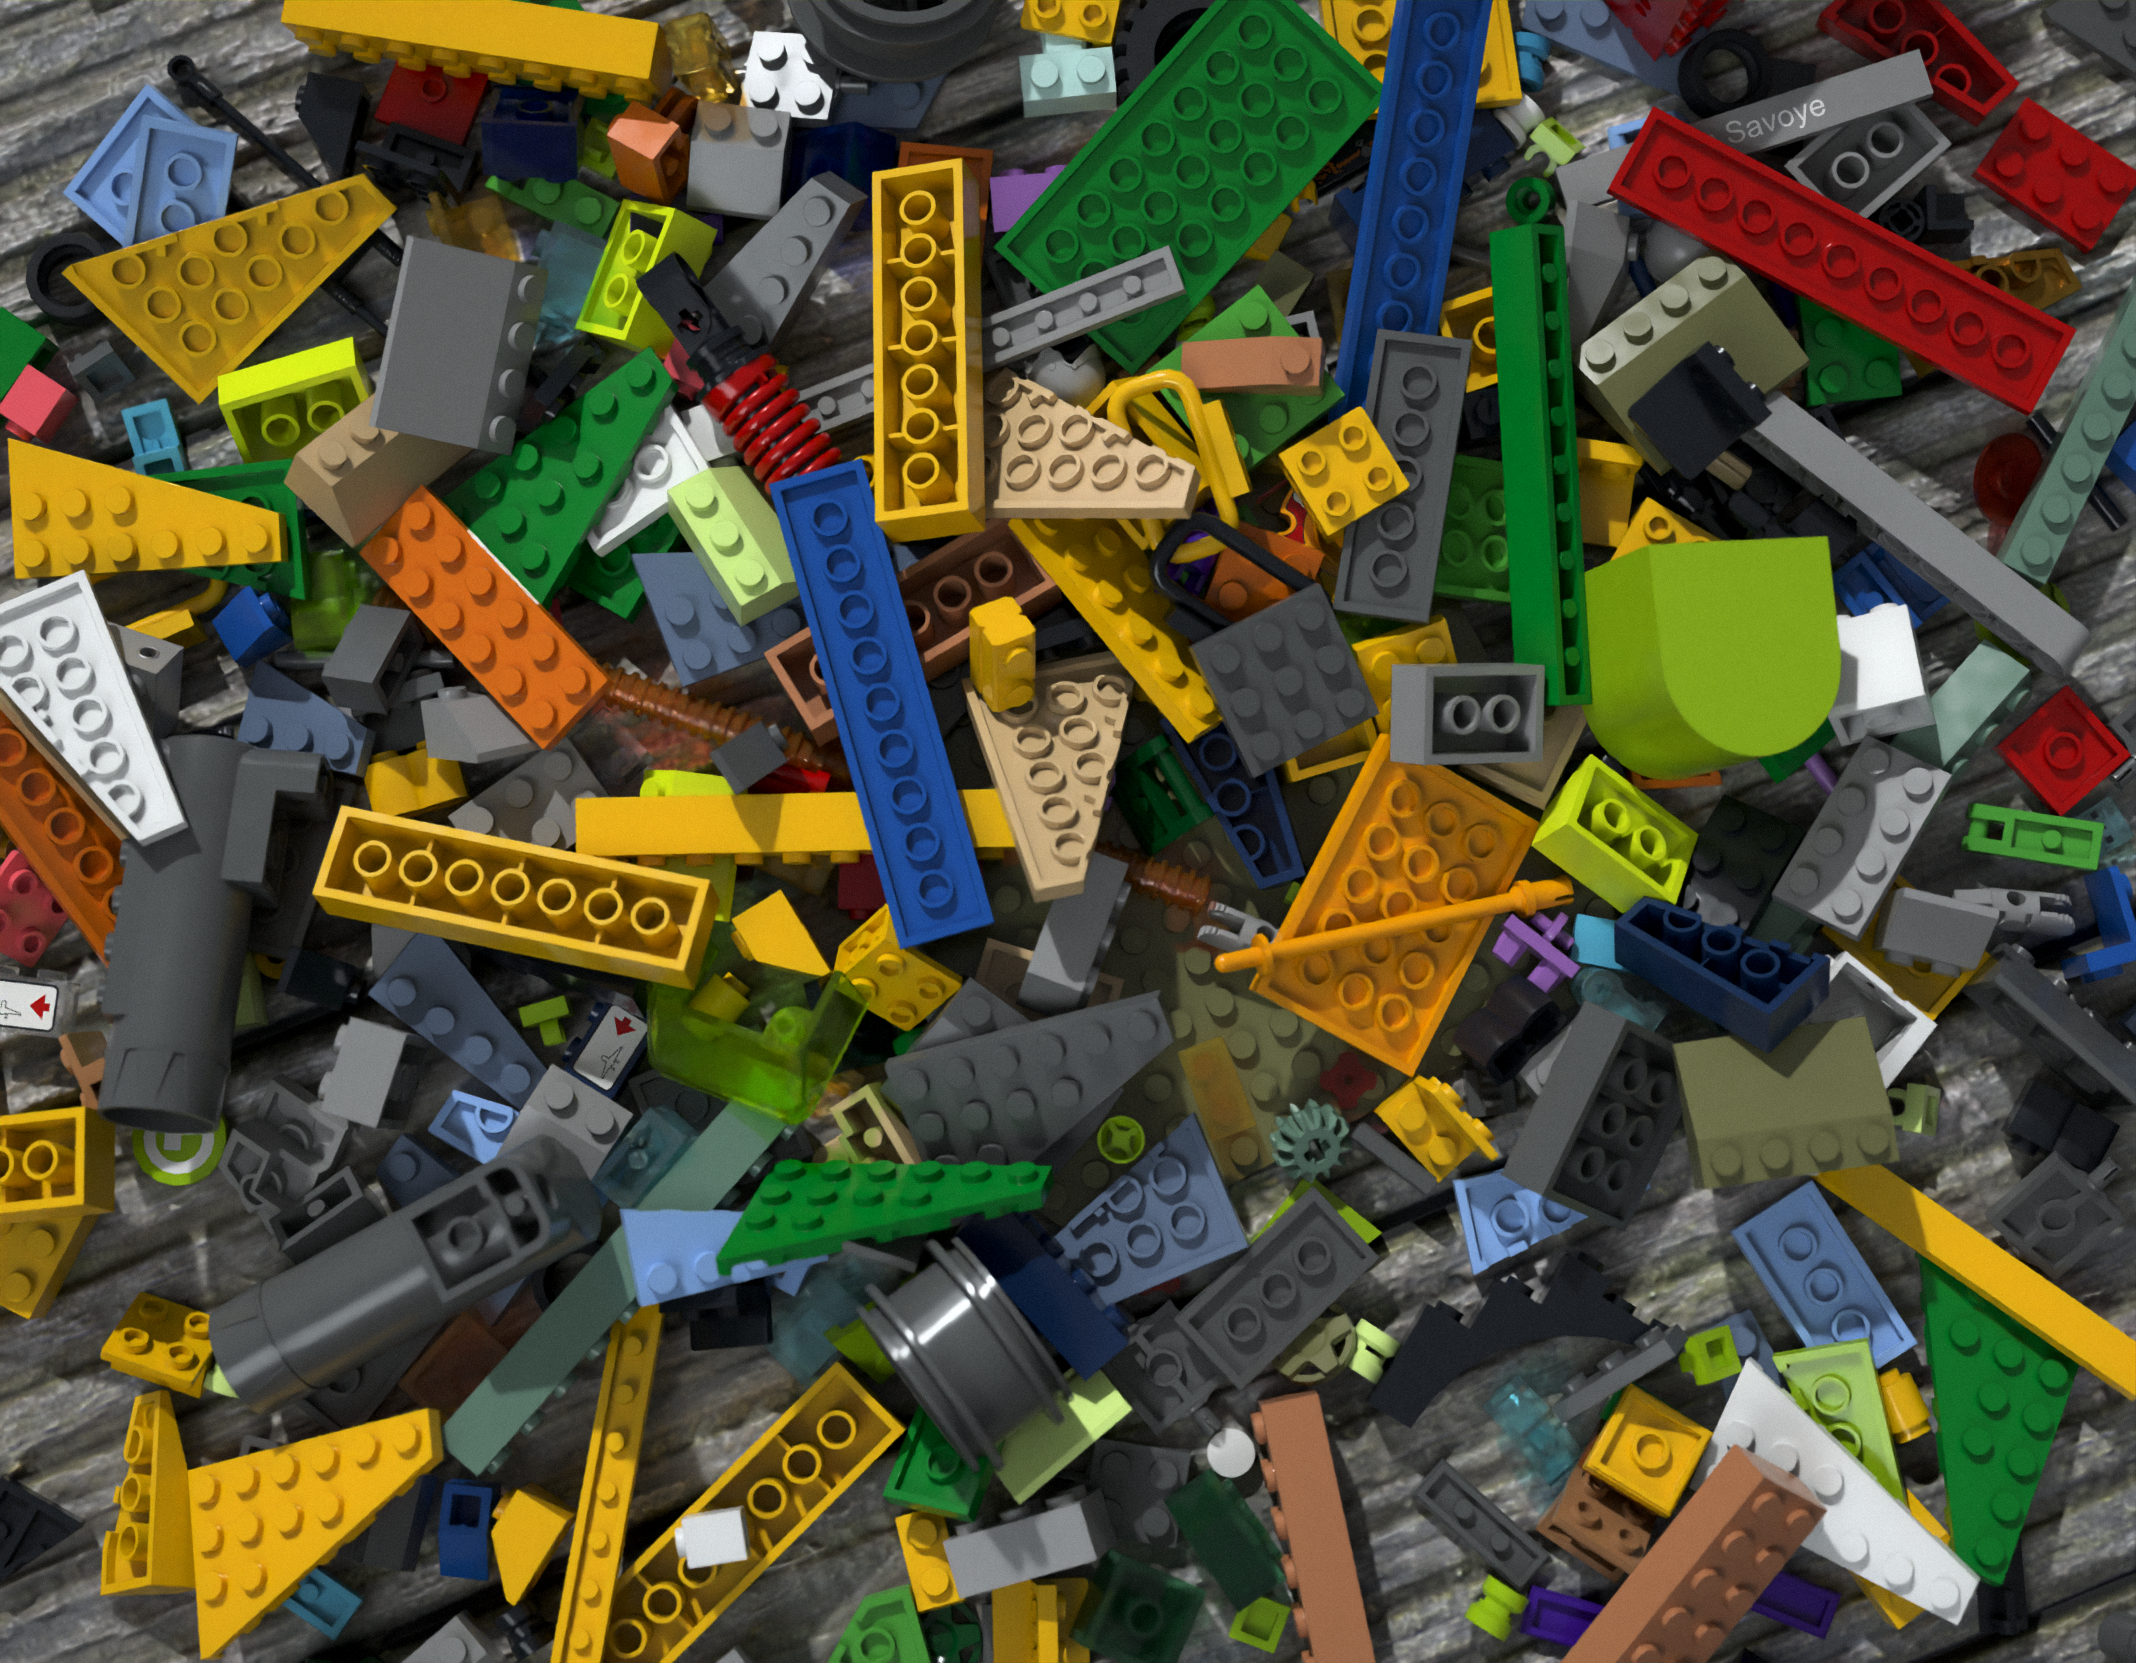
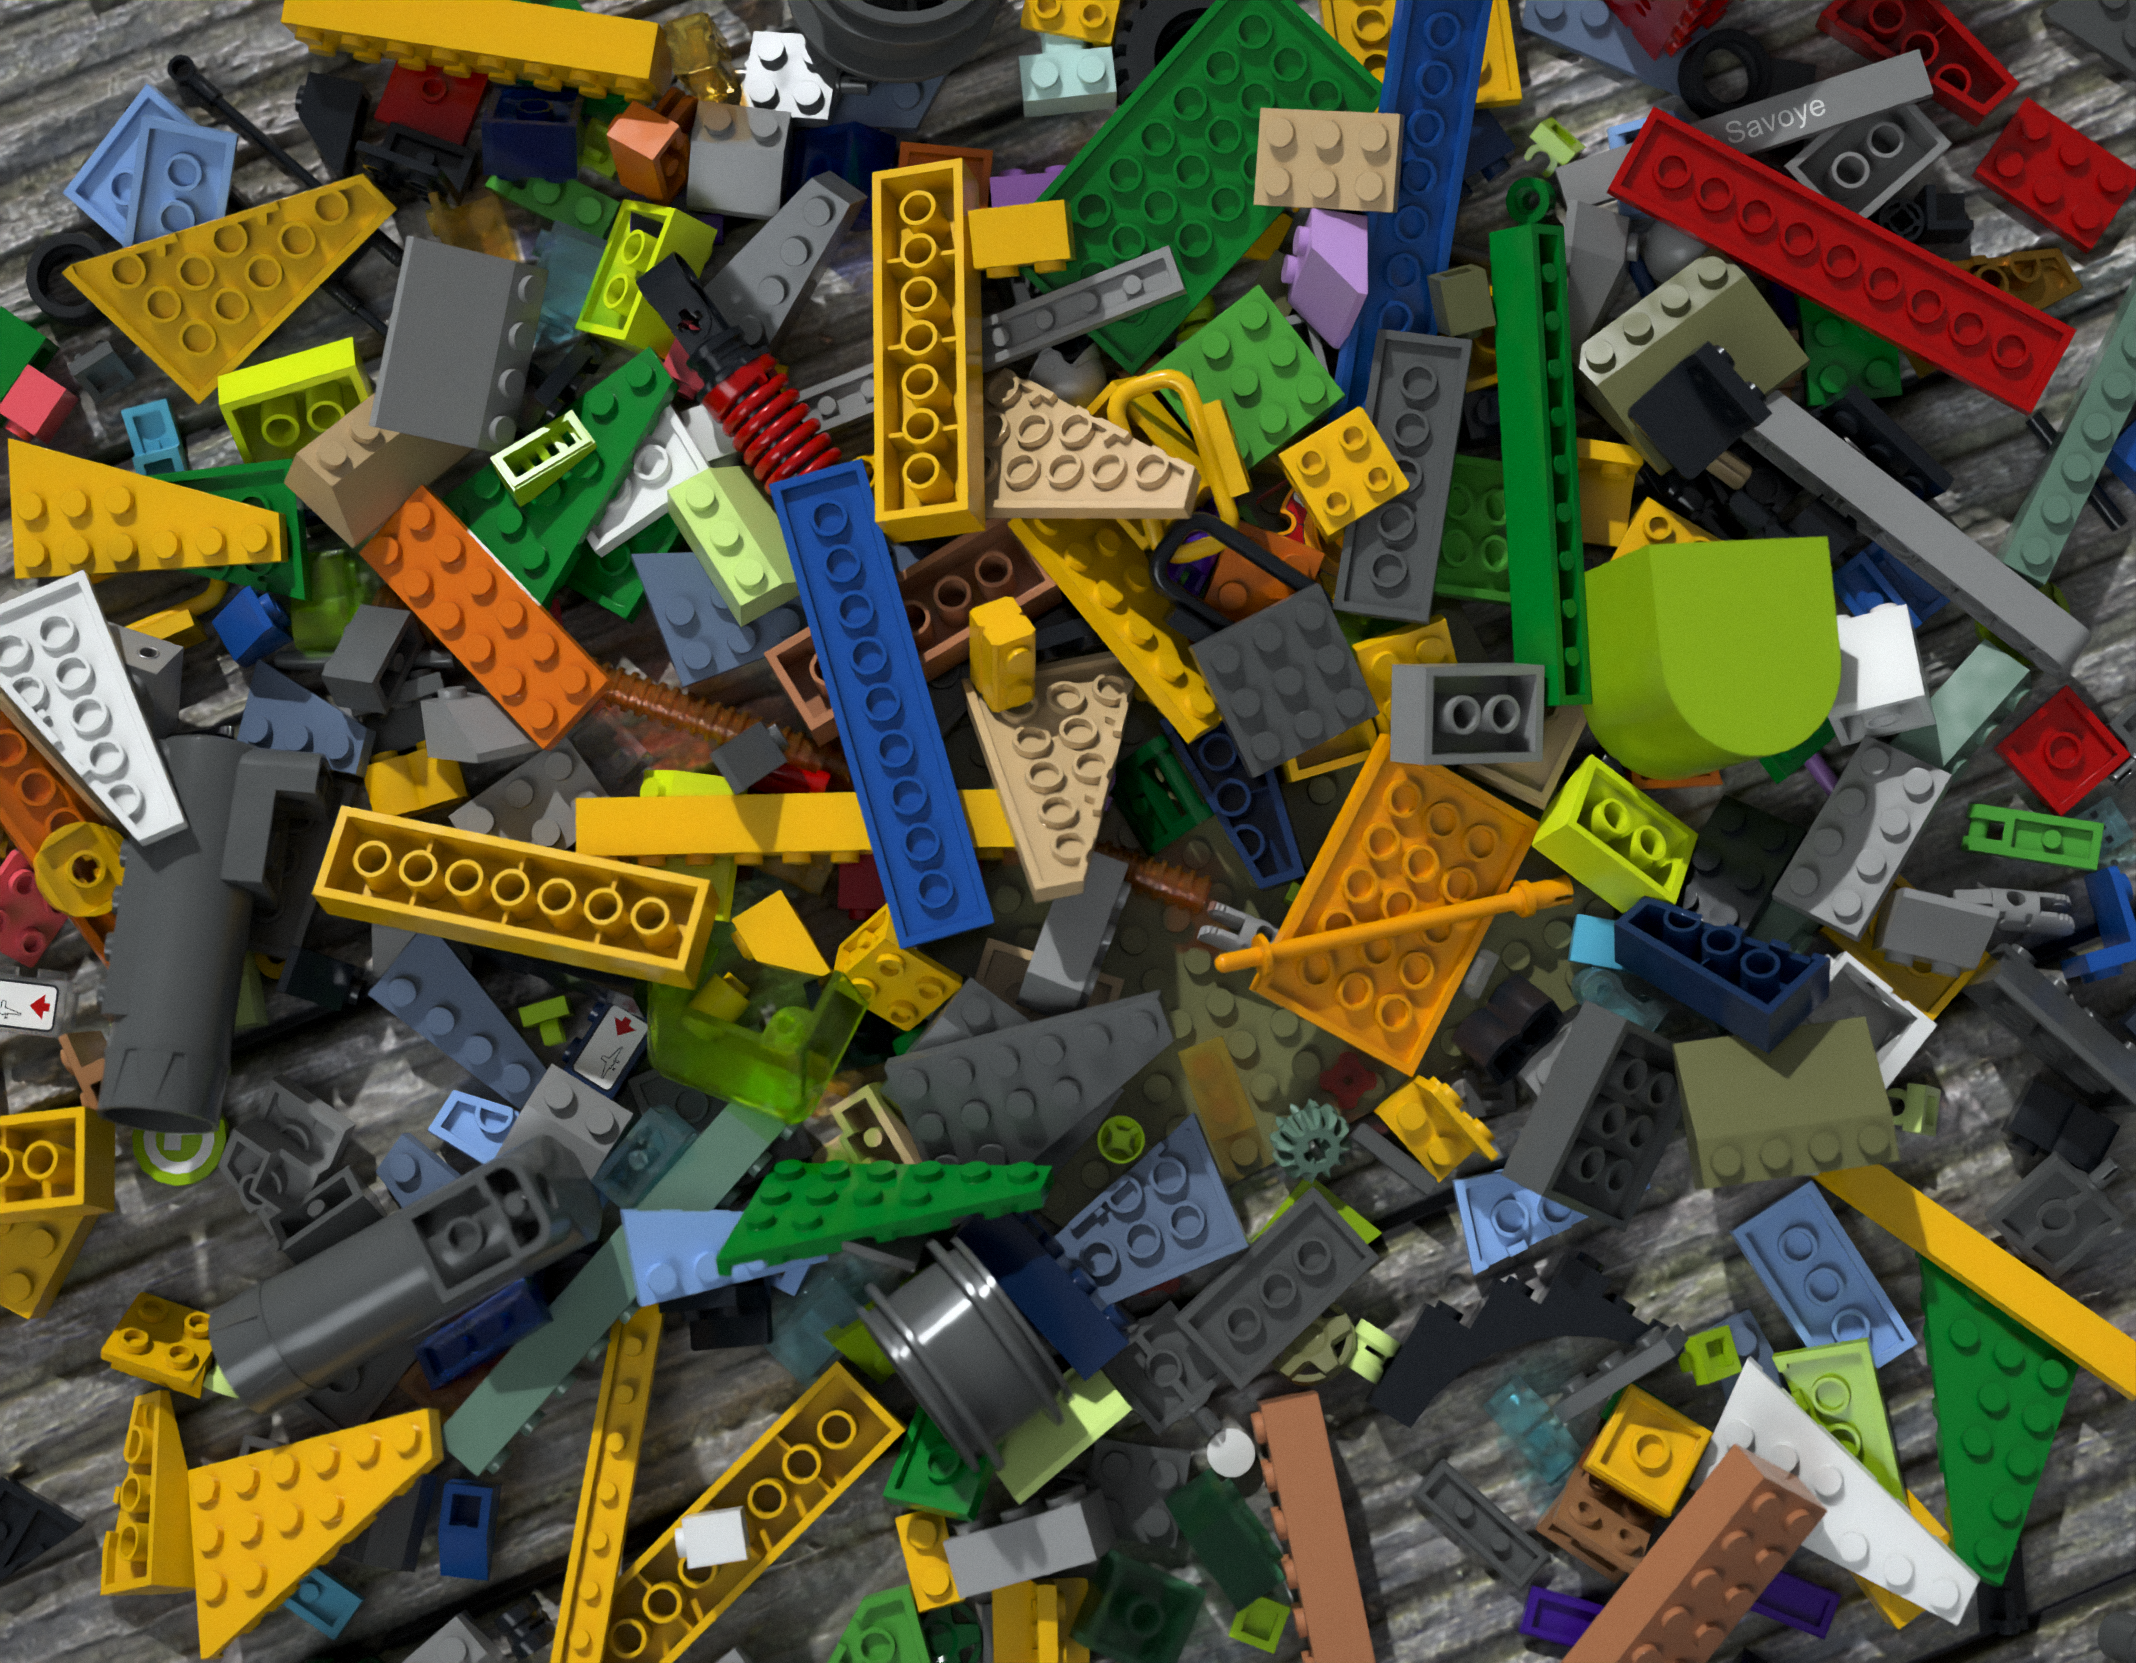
(56, 864): none -> yellow plate
(374, 1074): light grey brick -> none
(482, 1333): none -> clear blue plate
(528, 1536): yellow slope -> none
(539, 478): none -> lime slope
(1022, 237): none -> yellow brick
(1257, 365): nougat slope -> none
(1329, 160): none -> tan plate
(1329, 272): none -> lavender slope
(1461, 301): none -> olive brick
(1478, 974): none -> clear tile
(1495, 1610): lime wheel -> none
(1519, 119): white wheel -> none
(1530, 53): dark azure wheel -> none
(1553, 964): medium lavender hips -> none
(1886, 443): none -> black plate
(1904, 1406): yellow brick -> none
(2005, 476): clear red dish -> none

